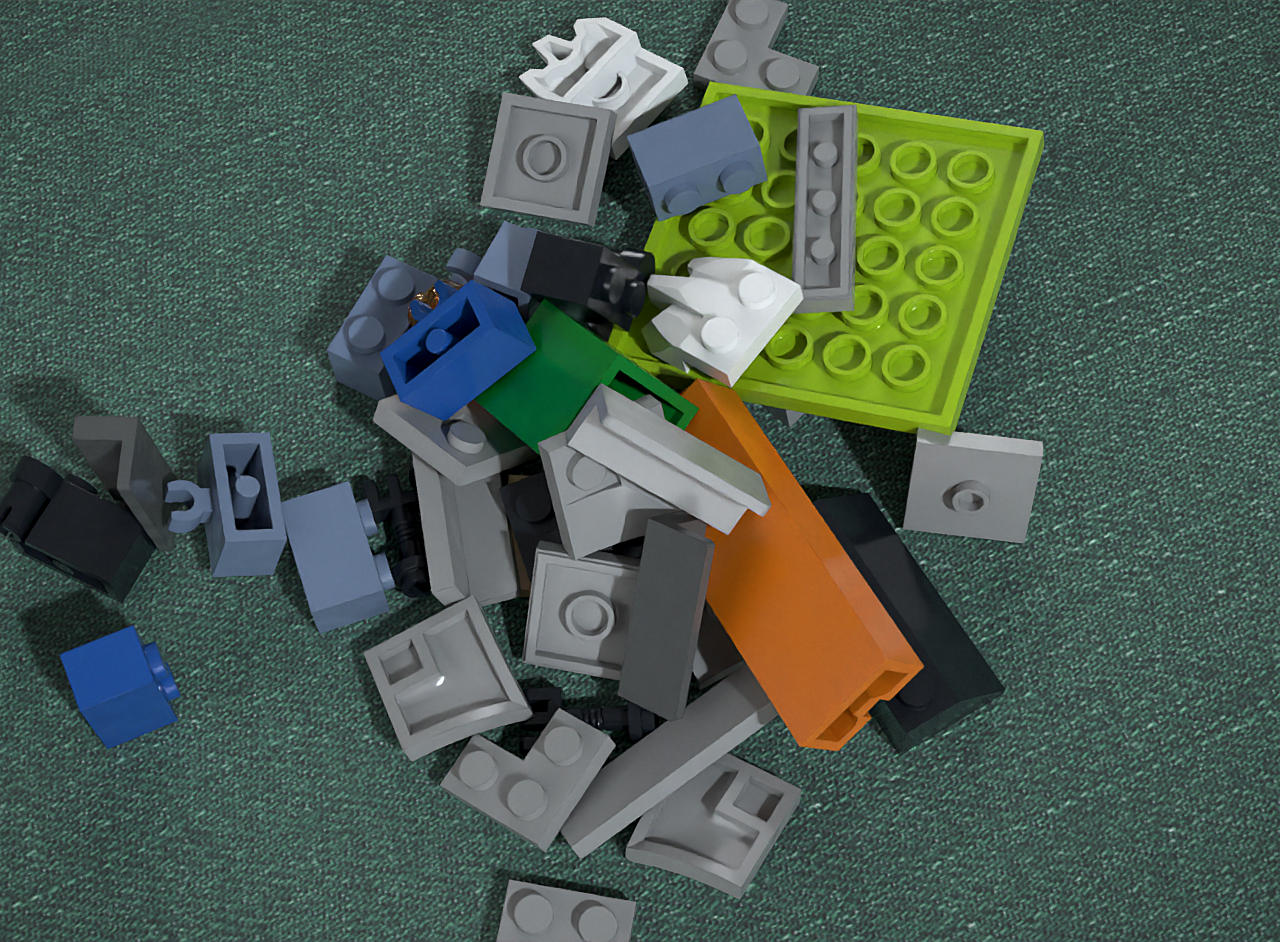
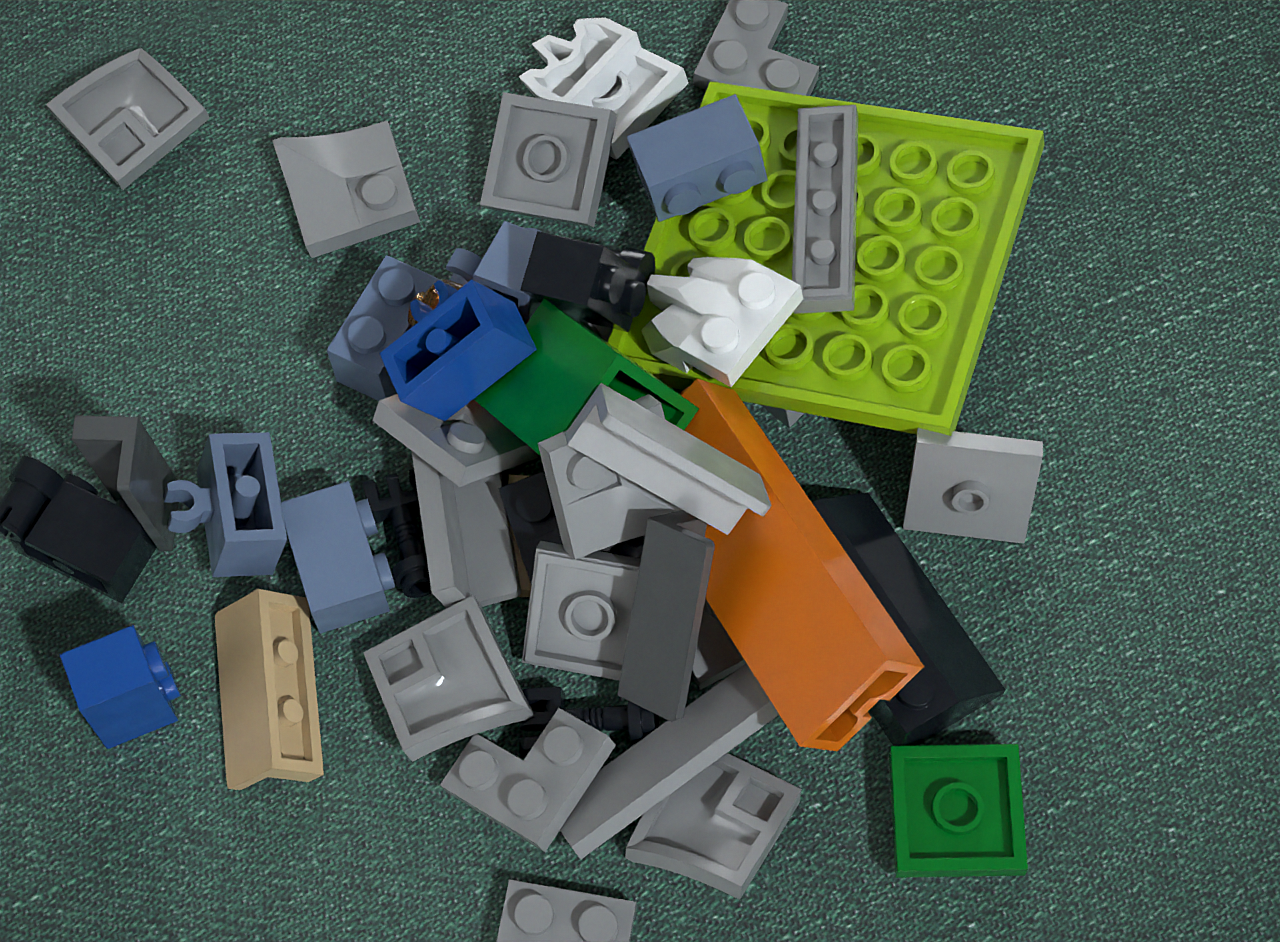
(128, 114): none -> light grey plate
(268, 689): none -> tan panel
(346, 186): none -> light grey plate
(957, 811): none -> green plate

